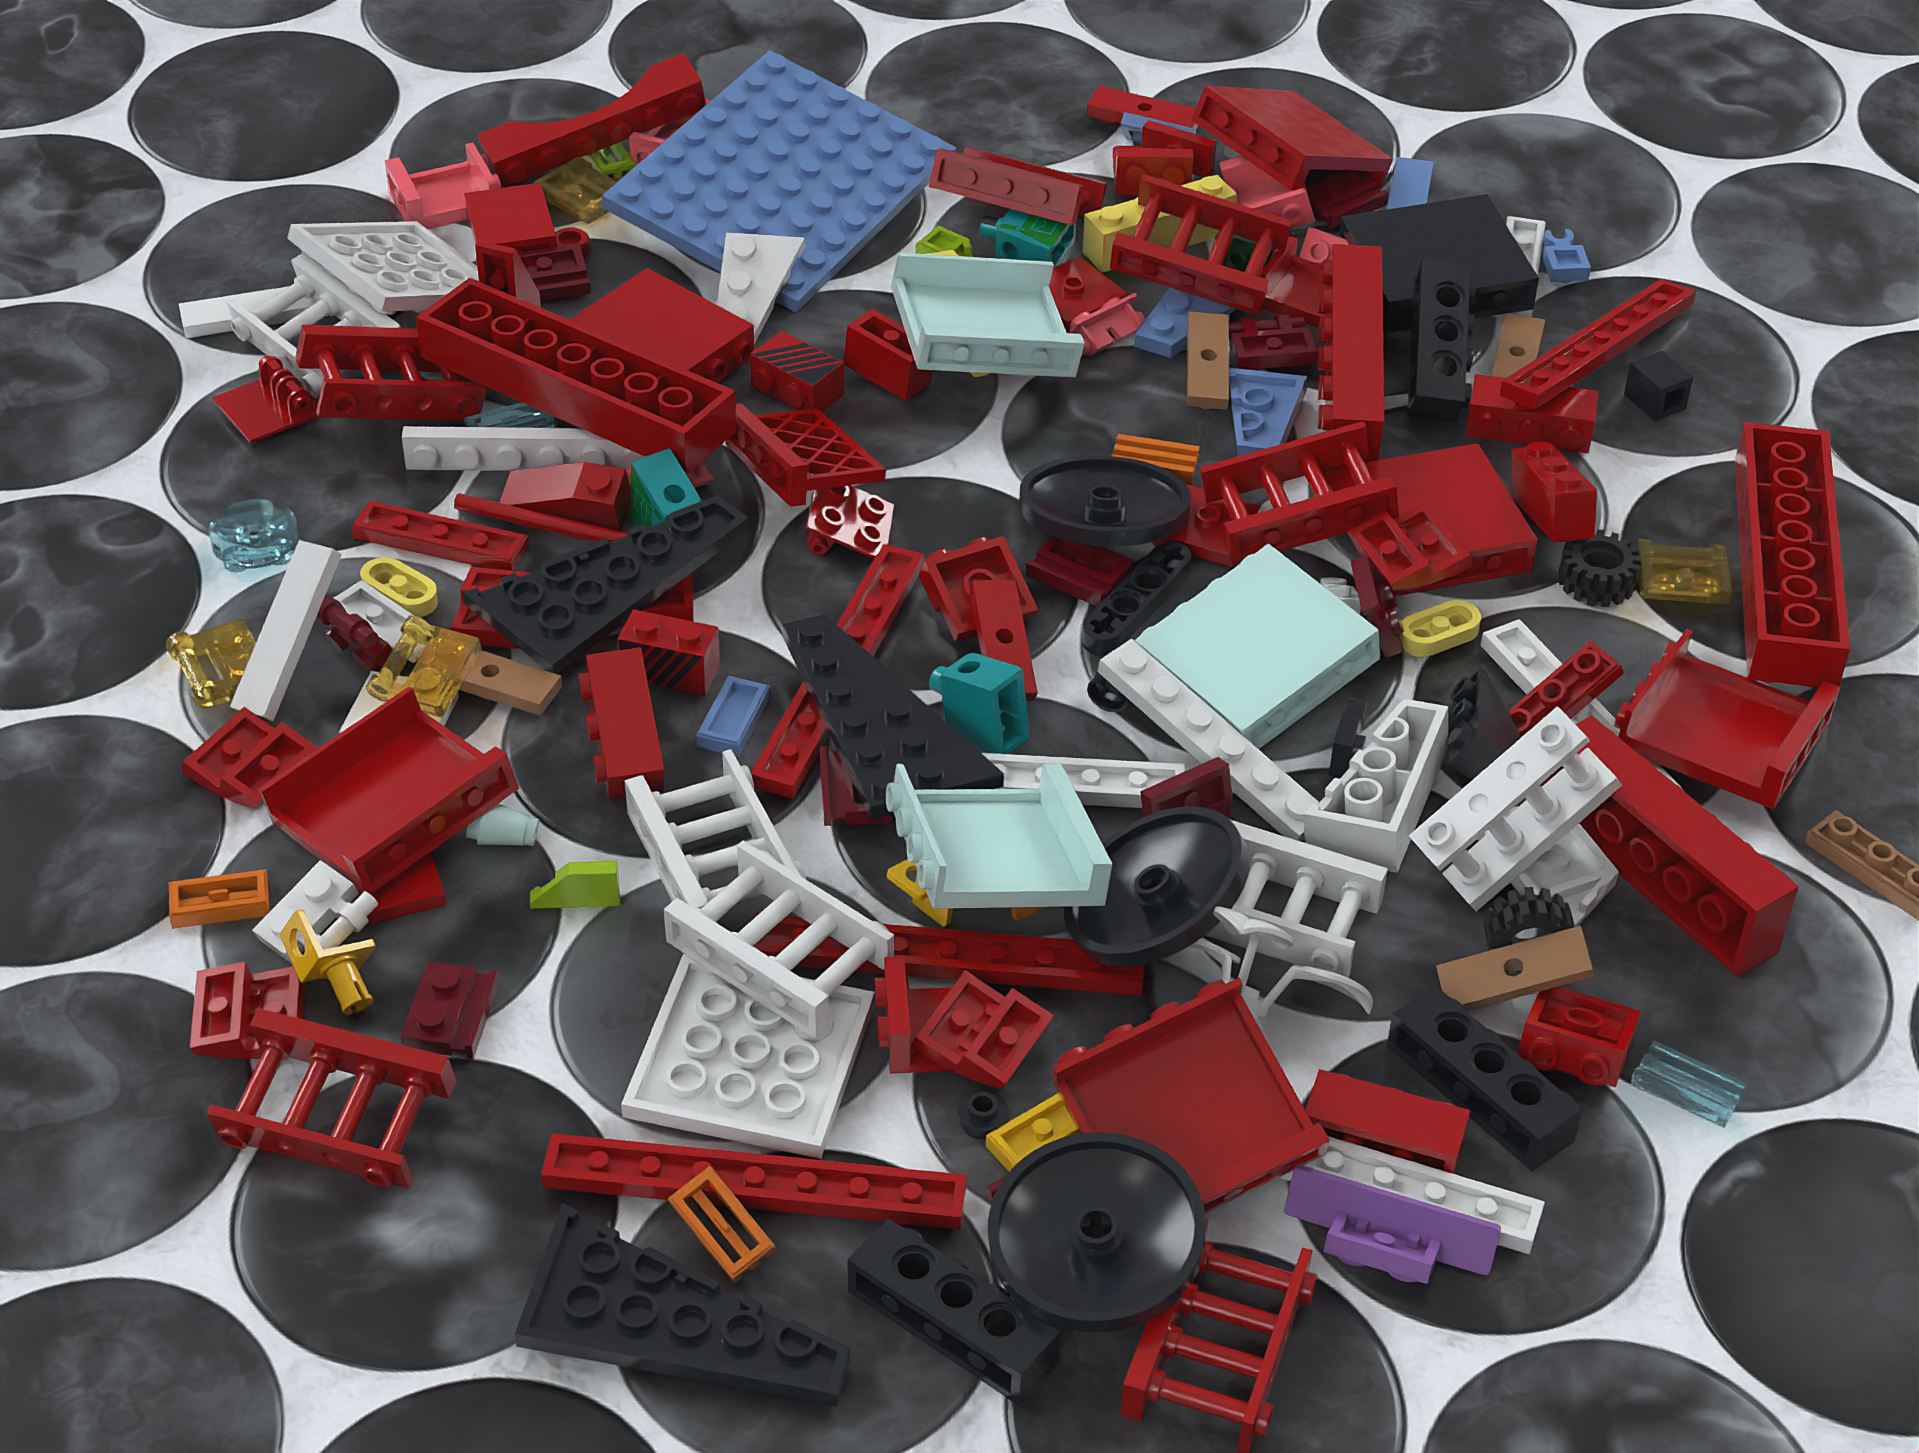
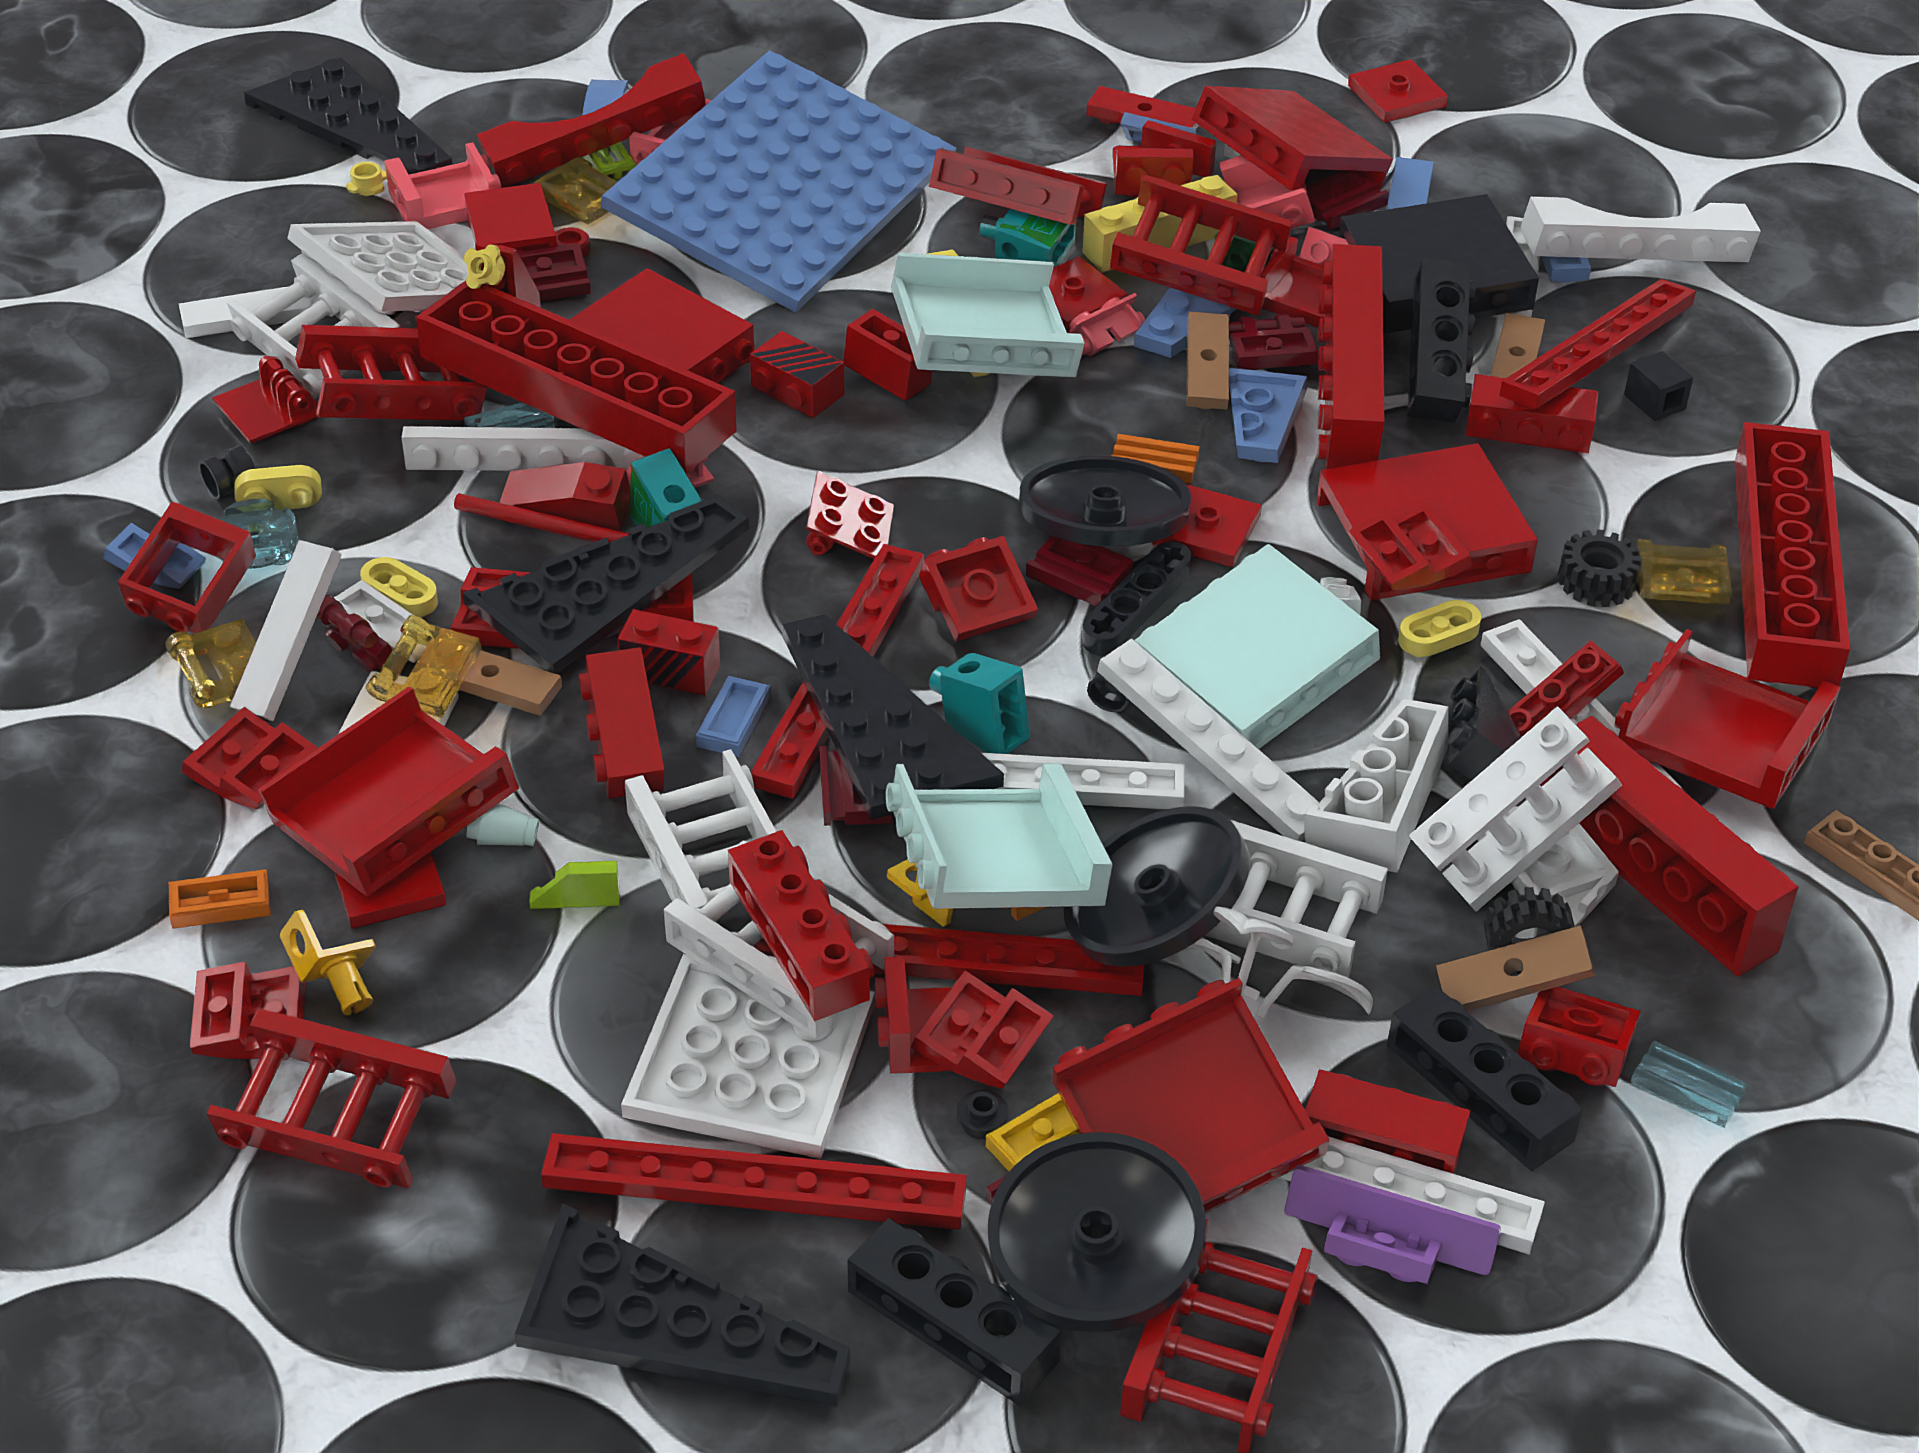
(175, 573): none -> medium blue slope
(200, 532): none -> red window
(221, 472): none -> black wheel
(284, 485): none -> light yellow plate
(323, 898): white plate -> none
(346, 109): none -> black wing
(366, 179): none -> light yellow plate
(440, 536): red tile -> none
(450, 1009): dark red plate -> none
(493, 266): none -> light yellow plate
(603, 93): none -> medium blue slope
(749, 1259): orange tile -> none
(754, 273): white wing -> none
(800, 443): red fence -> none
(800, 925): none -> red brick
(942, 240): lime tile -> none
(1002, 627): red tile -> none
(1200, 786): dark red plate -> none
(1309, 519): red fence -> none
(1347, 738): black plate -> none
(1379, 605): dark red plate -> none
(1397, 90): none -> red plate
(1553, 492): red brick -> none
(1574, 230): none -> white arch

